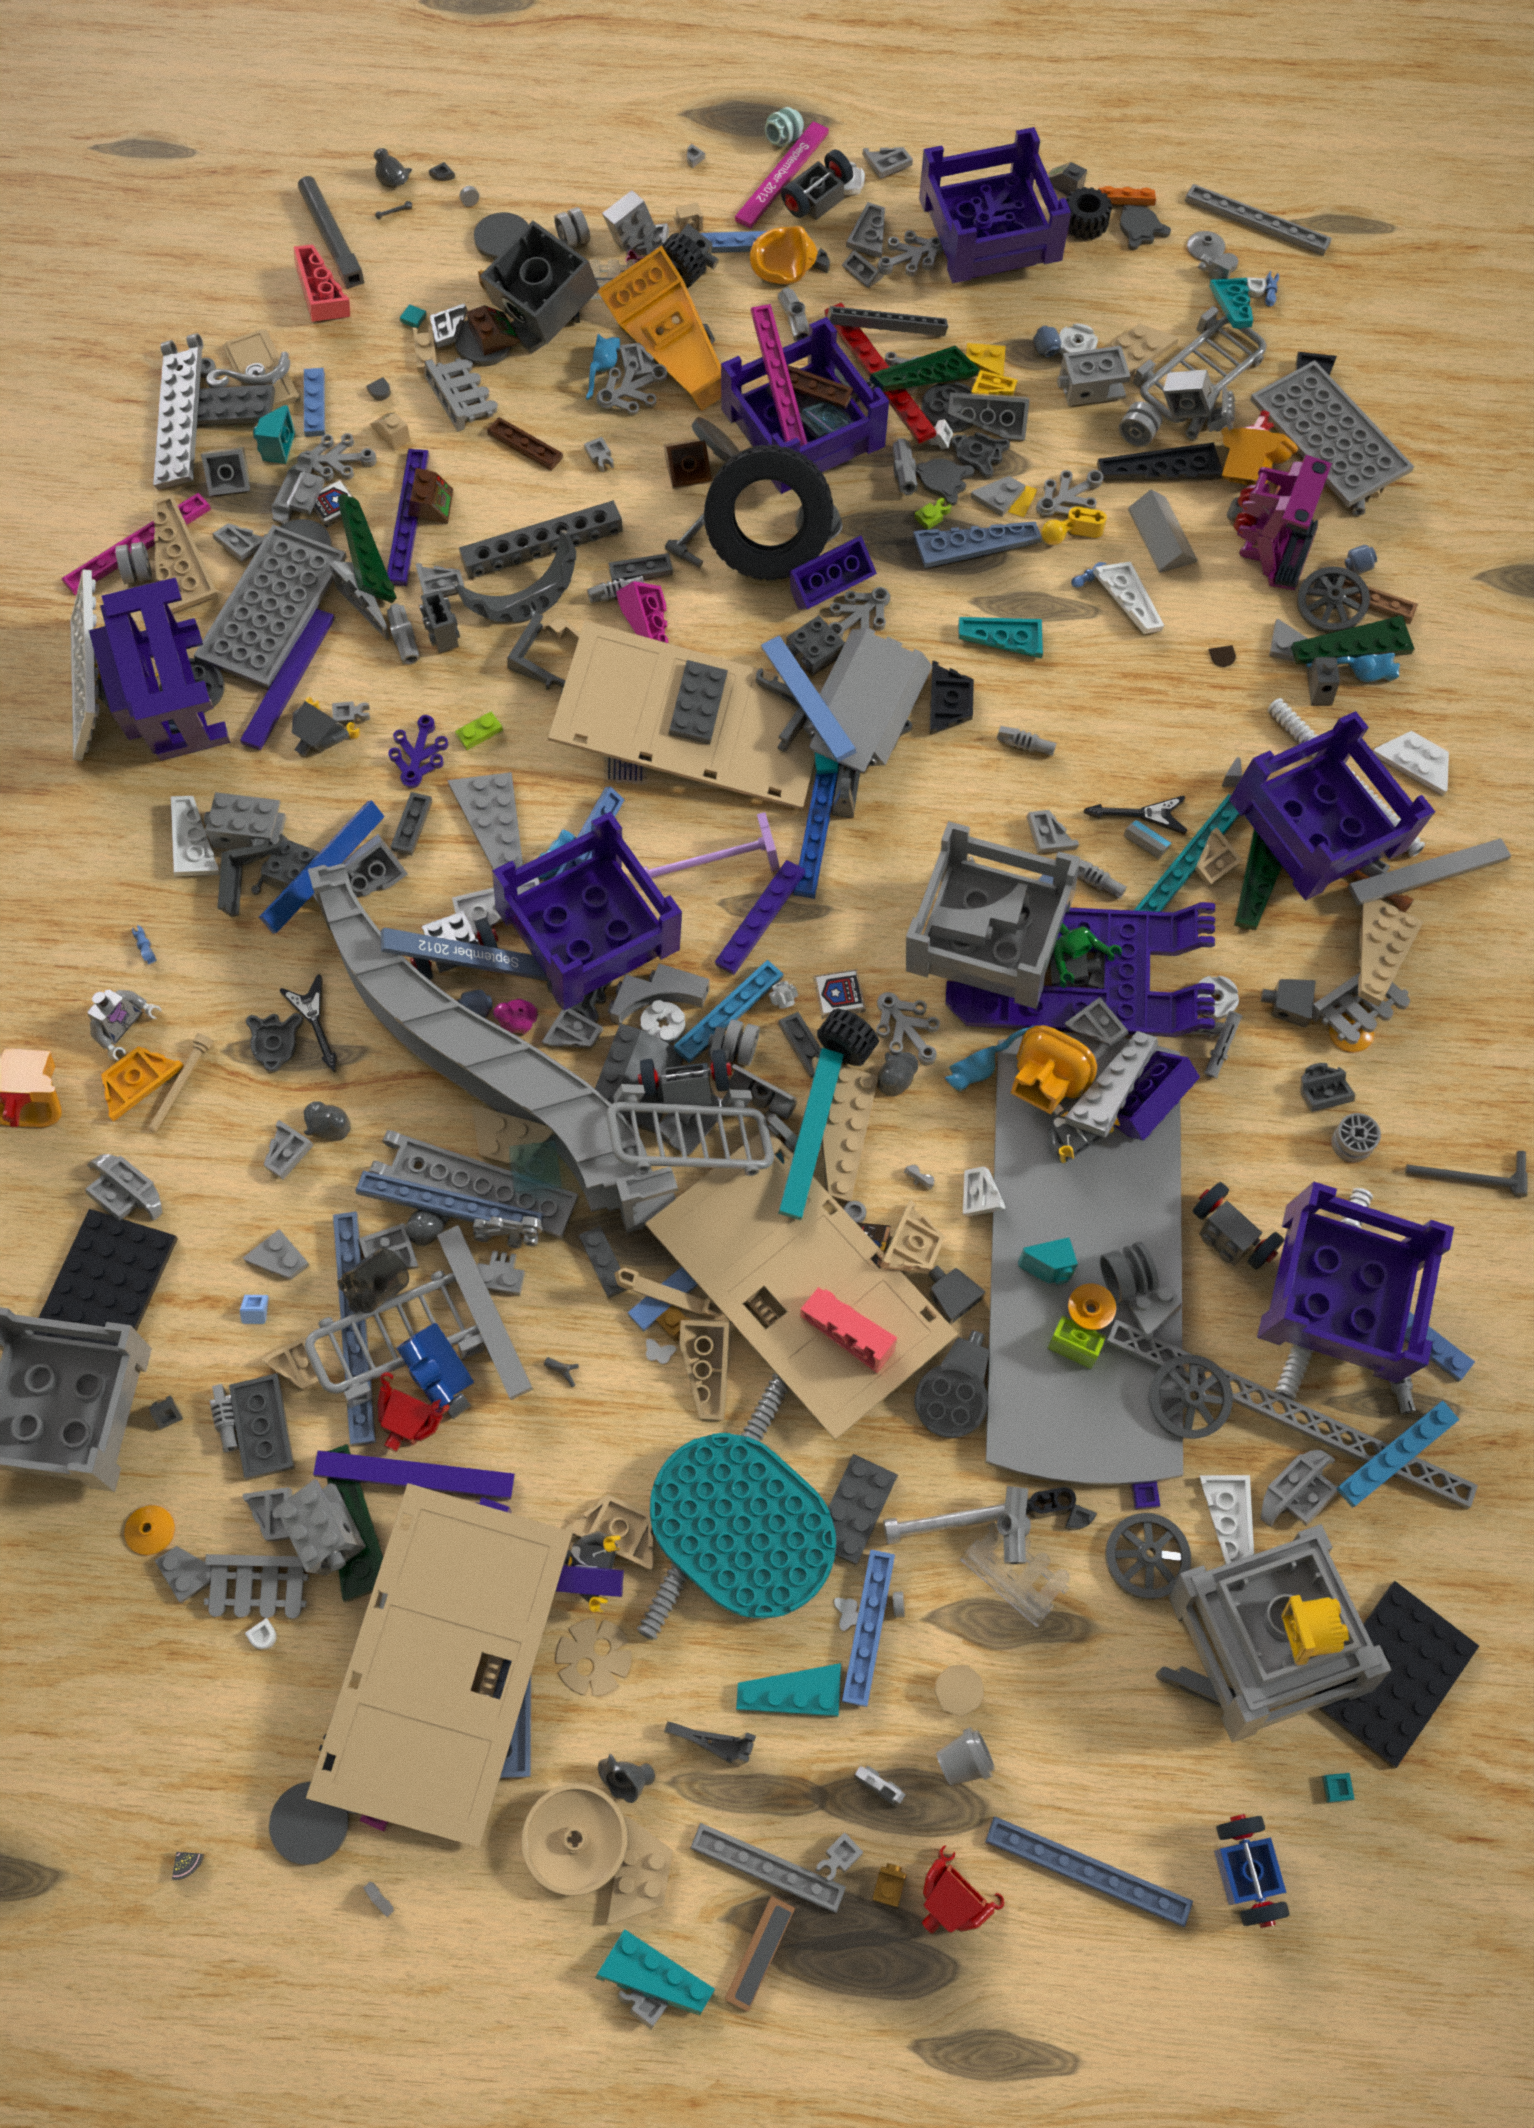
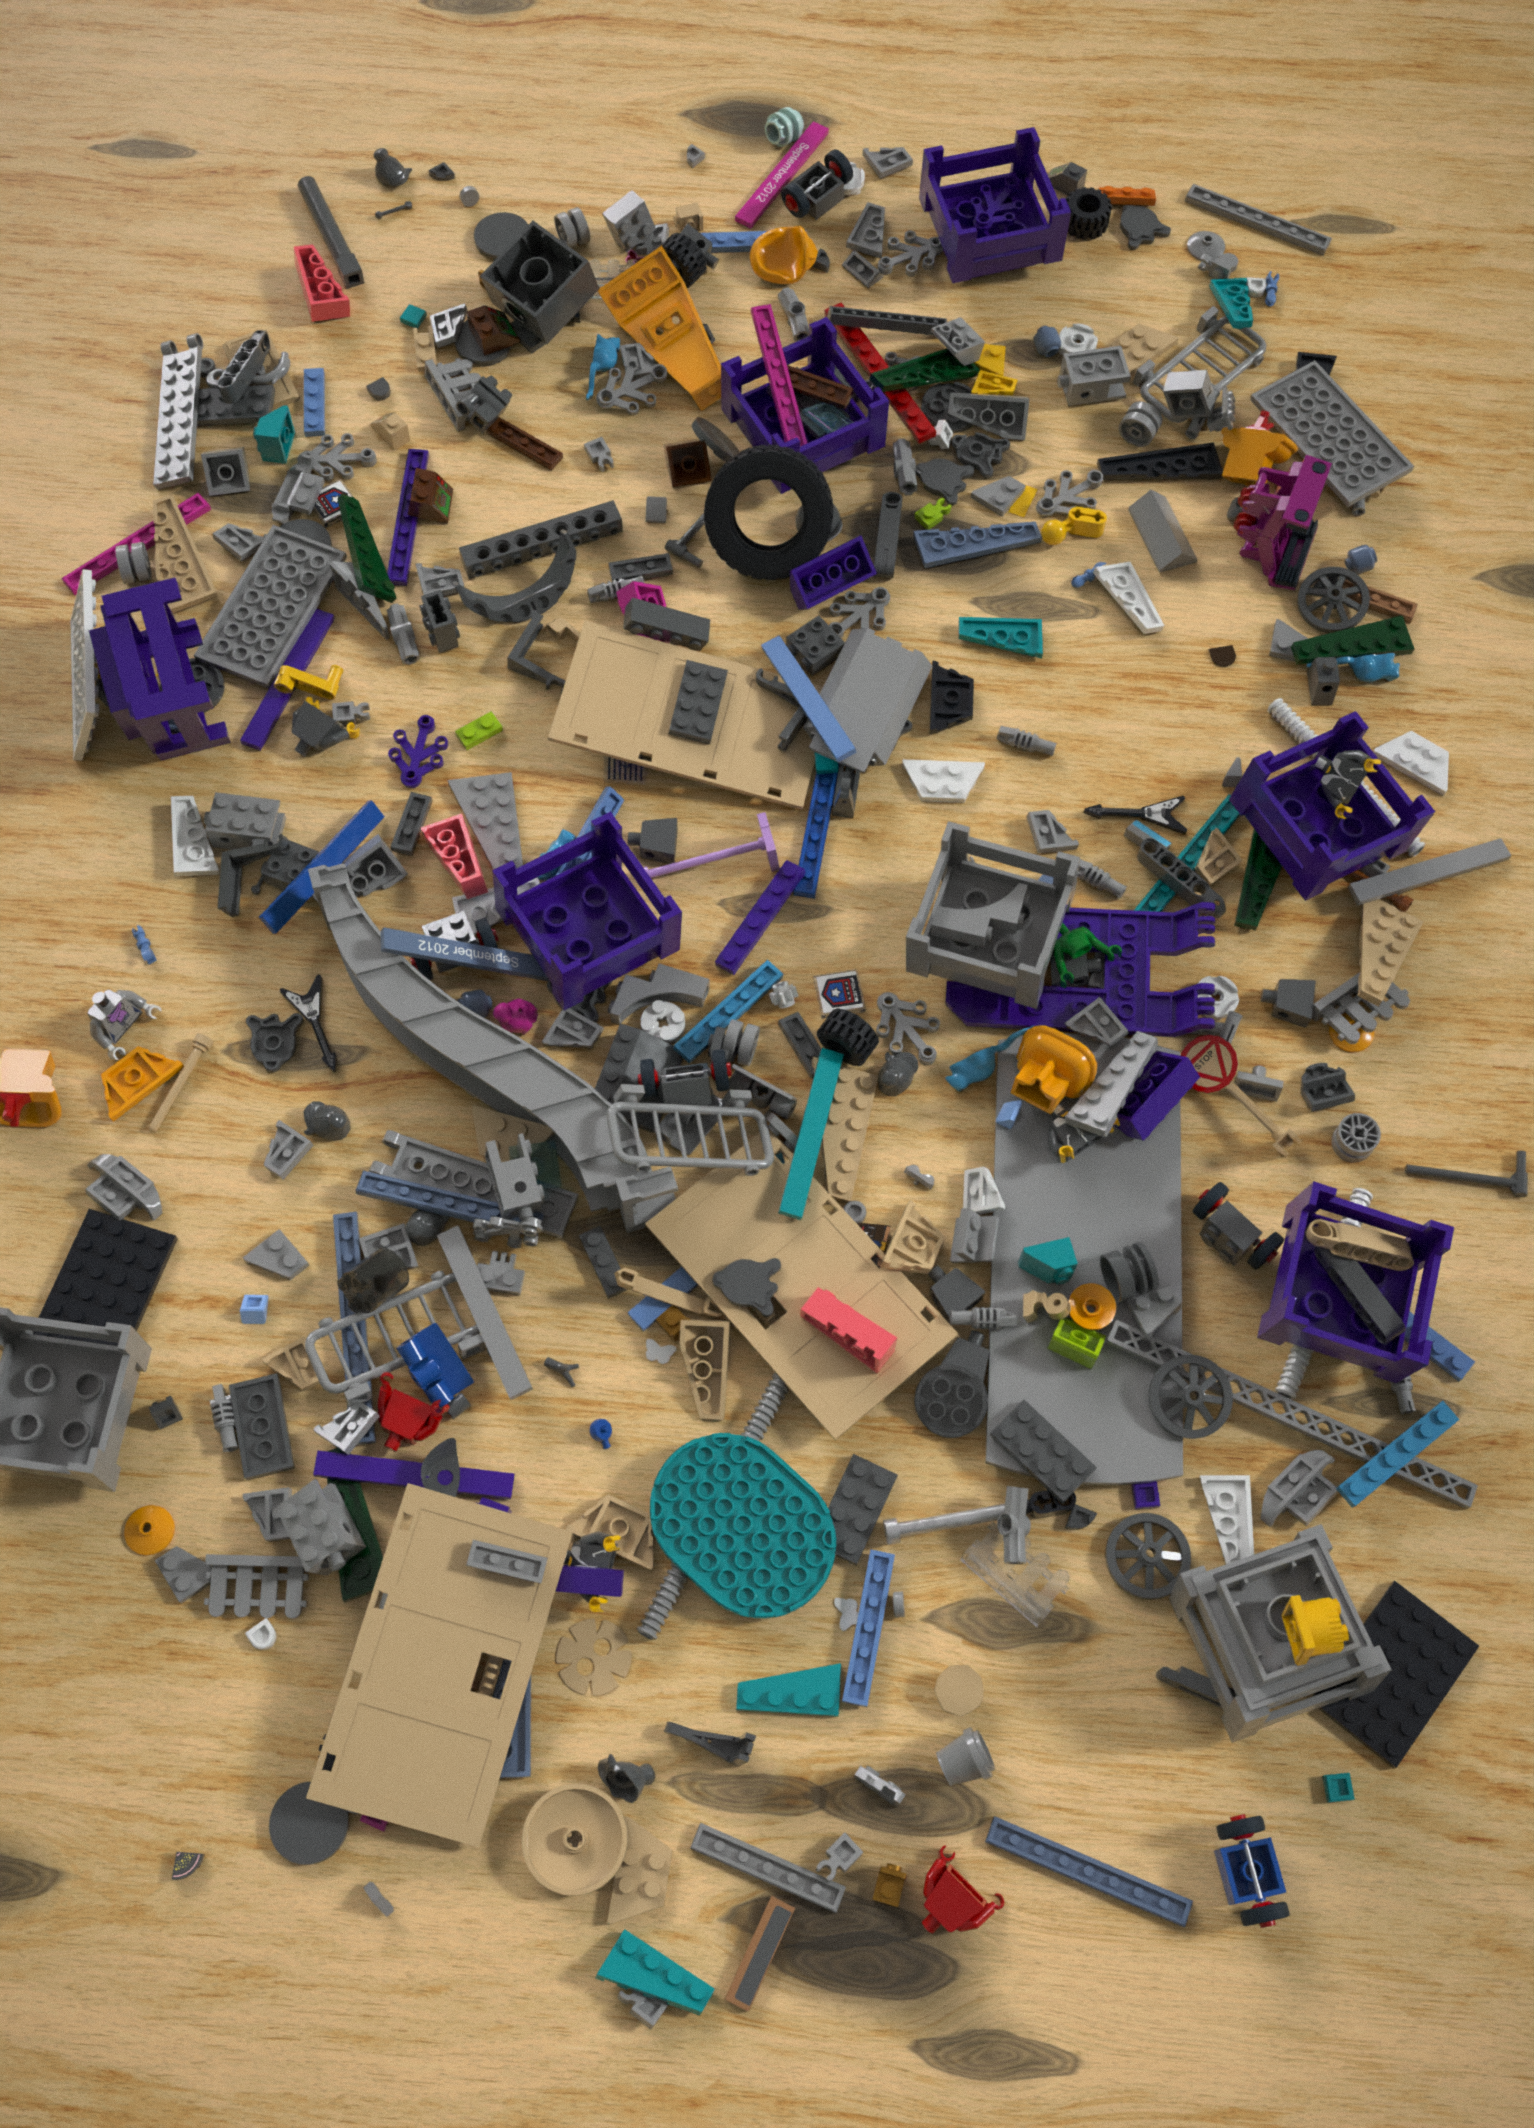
(243, 366): none -> dark grey piece
(291, 677): none -> yellow beam
(348, 1427): none -> light grey wing
(441, 1458): none -> dark grey piece
(456, 852): none -> coral wedge
(490, 401): none -> dark grey hips
(507, 1561): none -> light grey plate
(515, 1181): none -> light grey torso
(601, 1431): none -> blue piece
(656, 509): none -> light grey slope
(656, 840): none -> dark grey torso
(666, 624): none -> dark grey brick
(748, 1283): none -> dark grey tile
(888, 535): none -> dark grey piece
(943, 779): none -> white wing
(960, 340): none -> light grey slope
(974, 1237): none -> light grey bracket
(984, 1318): none -> light grey hinge
(1009, 1113): none -> light blue slope
(1043, 1451): none -> dark grey plate
(1055, 1305): none -> tan leg
(1175, 870): none -> dark grey piece
(1217, 1067): none -> tan piece
(1258, 1084): none -> light grey tile
(1344, 777): none -> dark grey torso
(1360, 1244): none -> tan piece
(1362, 1295): none -> dark grey piece

